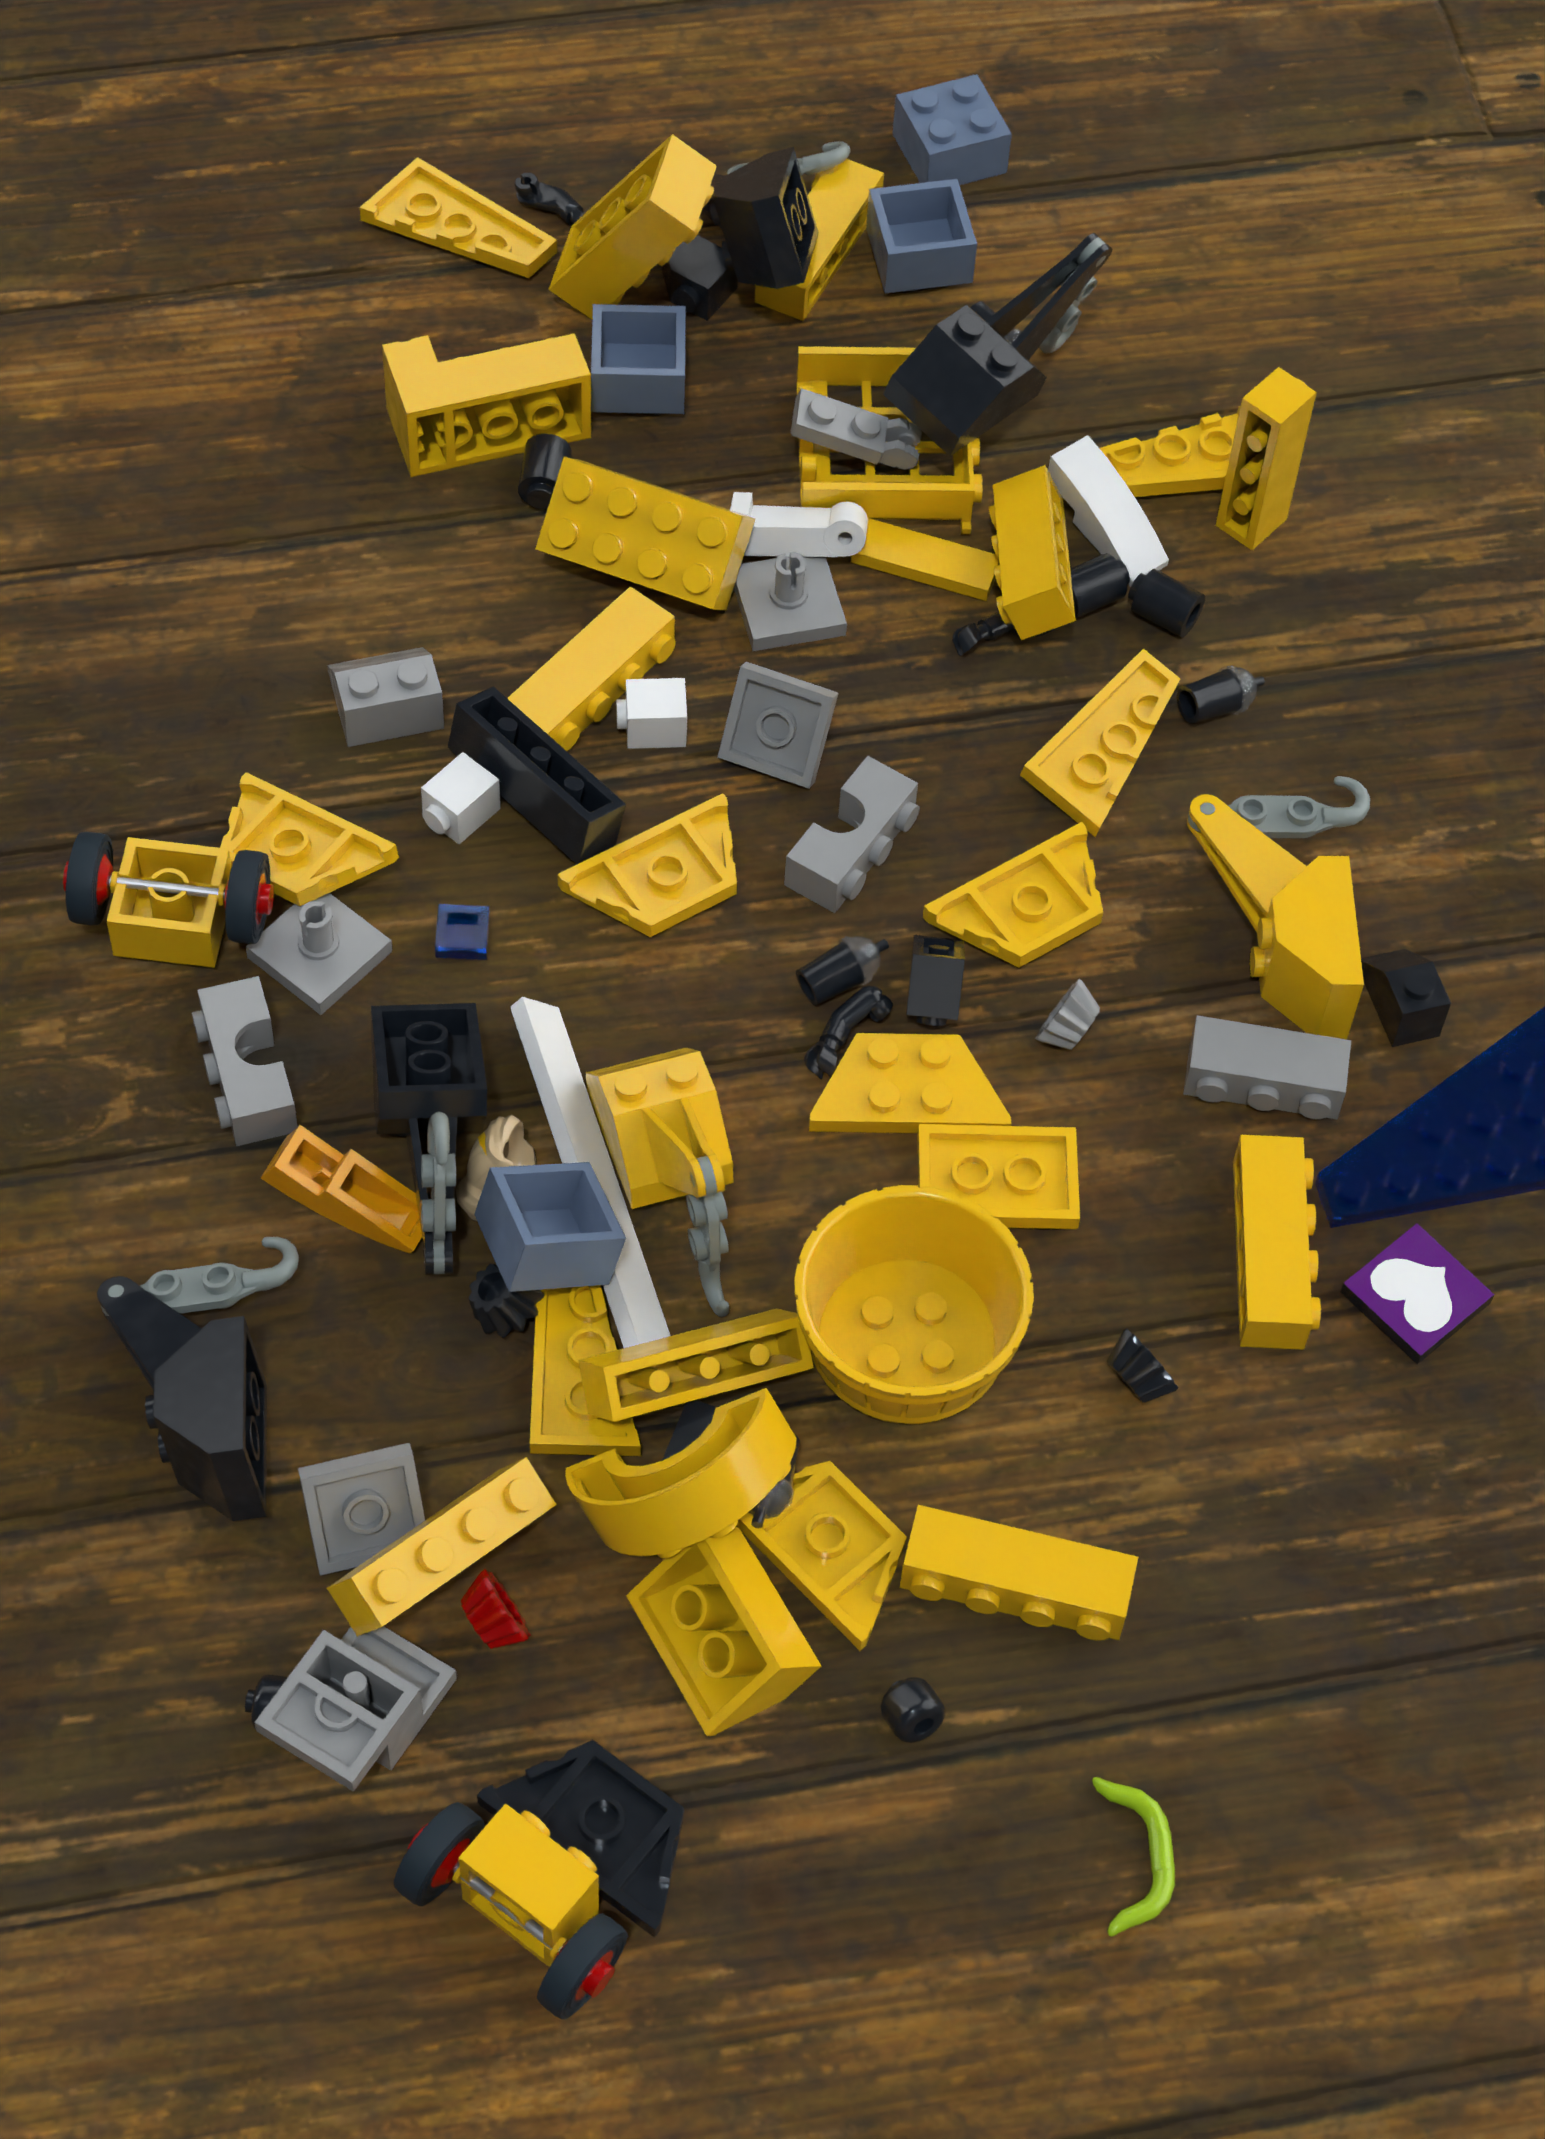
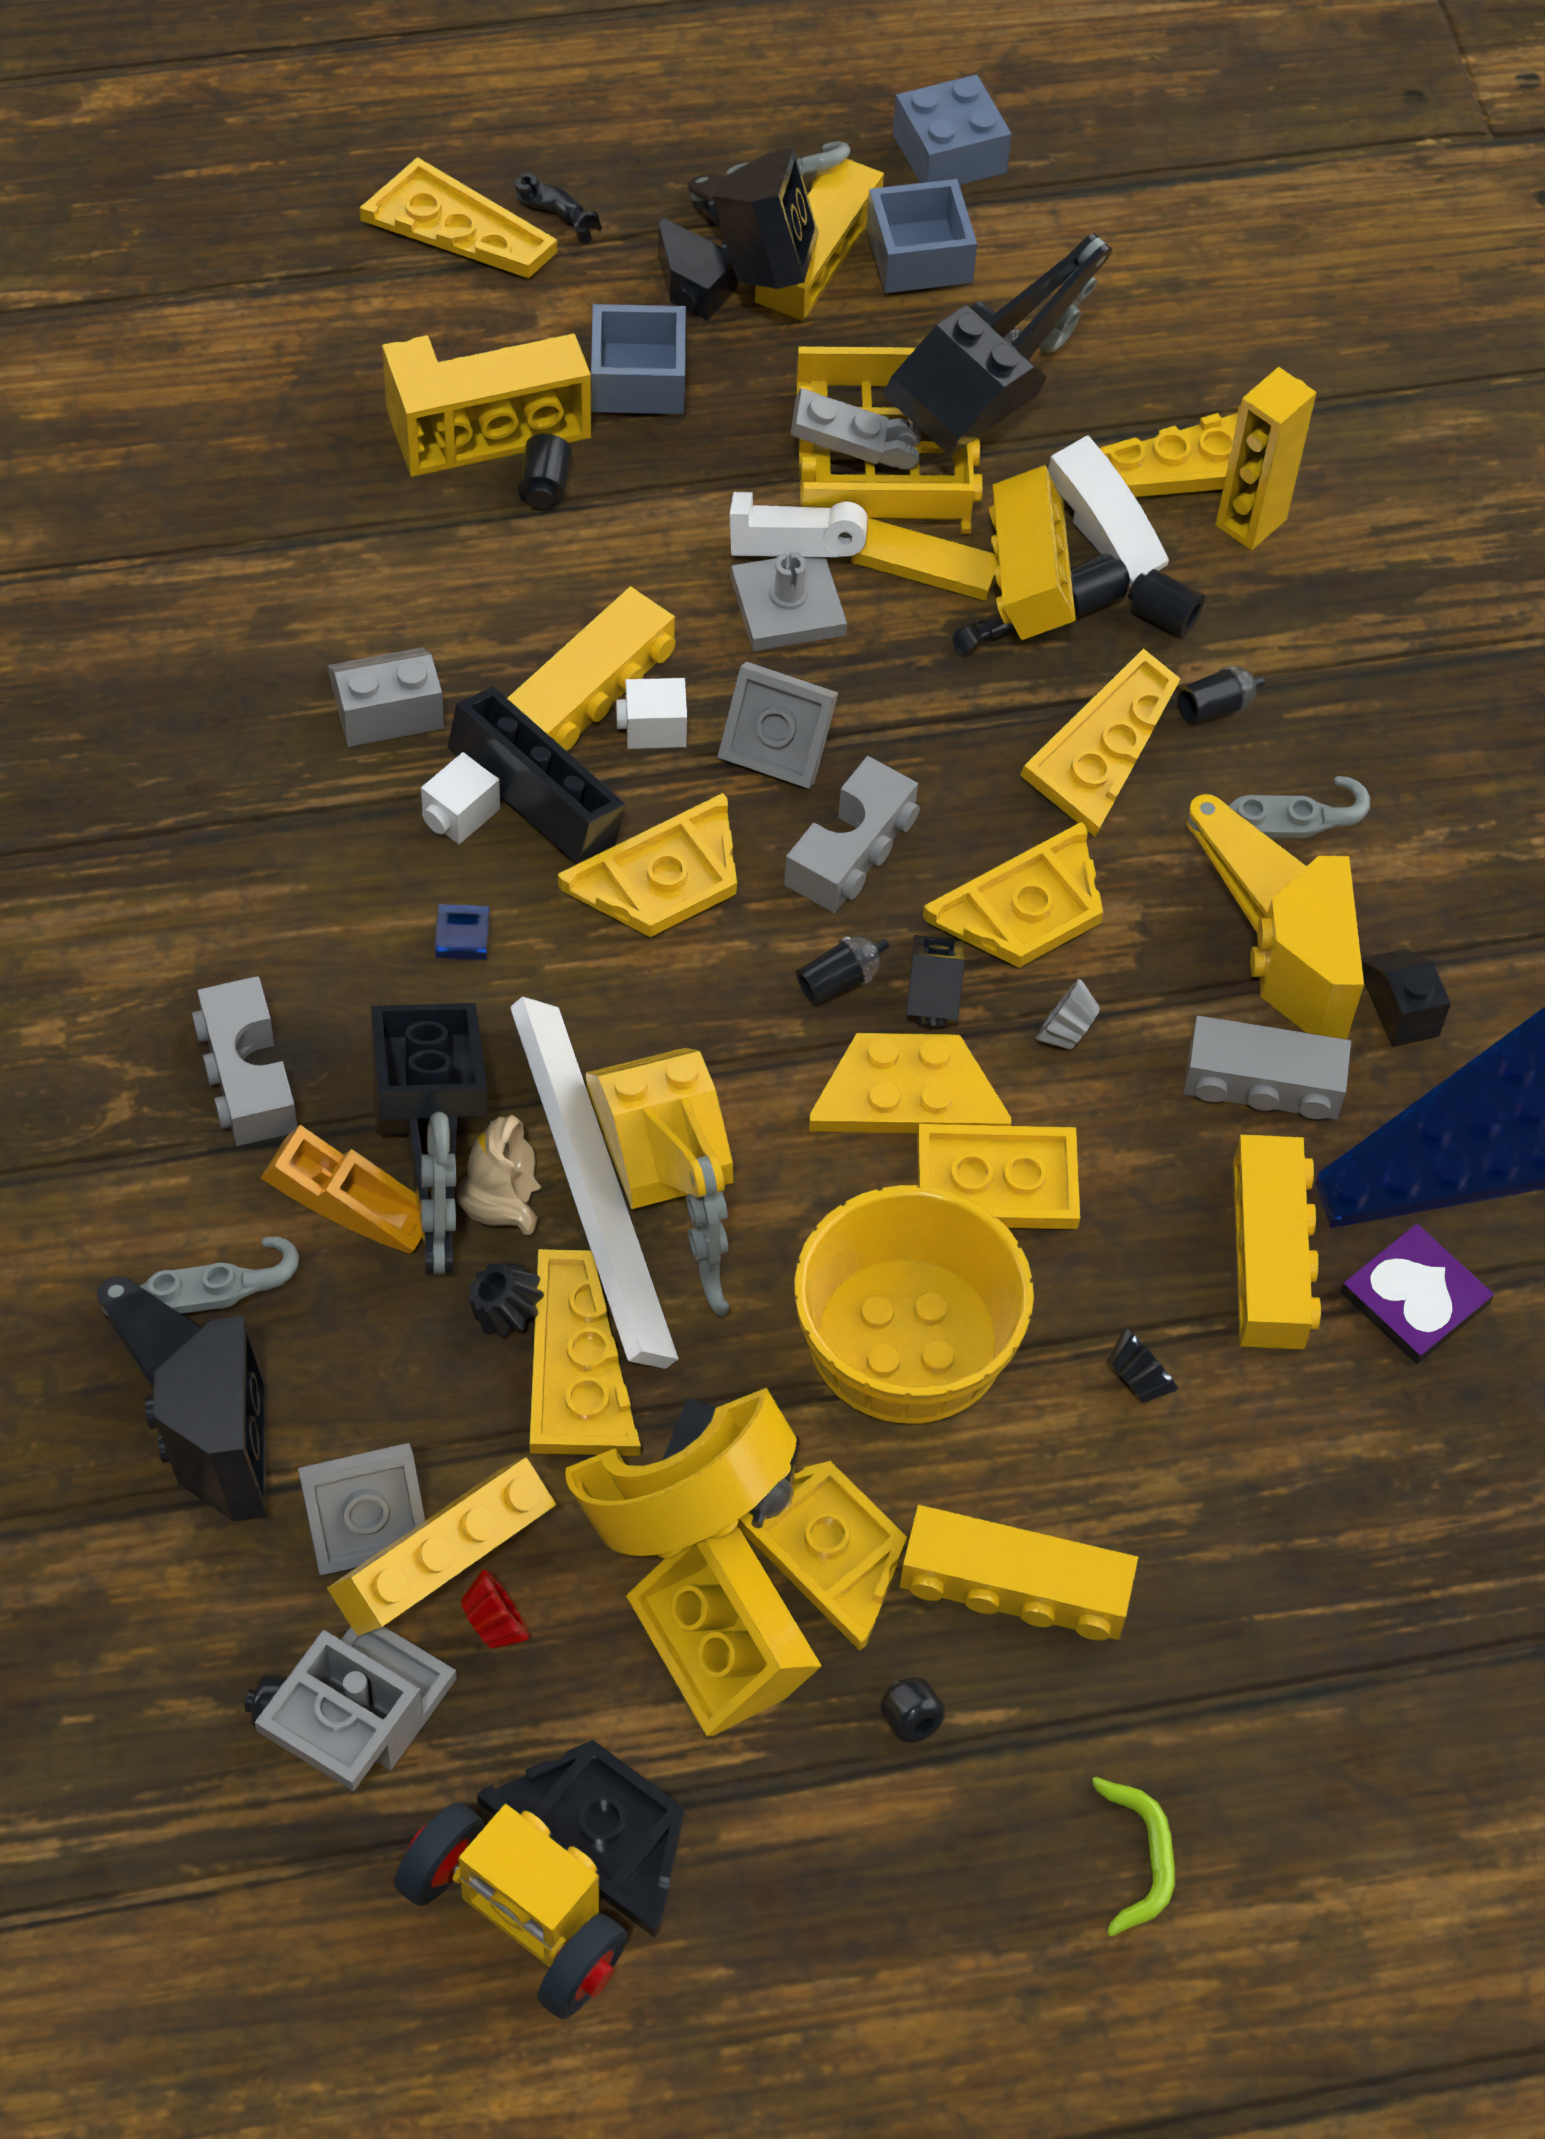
(168, 897): brick -> none
(305, 845): yellow wing -> none
(319, 950): light grey tile -> none
(549, 1226): sand blue piece -> none
(634, 227): yellow brick -> none
(645, 534): yellow brick -> none
(694, 1365): yellow brick -> none
(865, 1002): black arm -> none

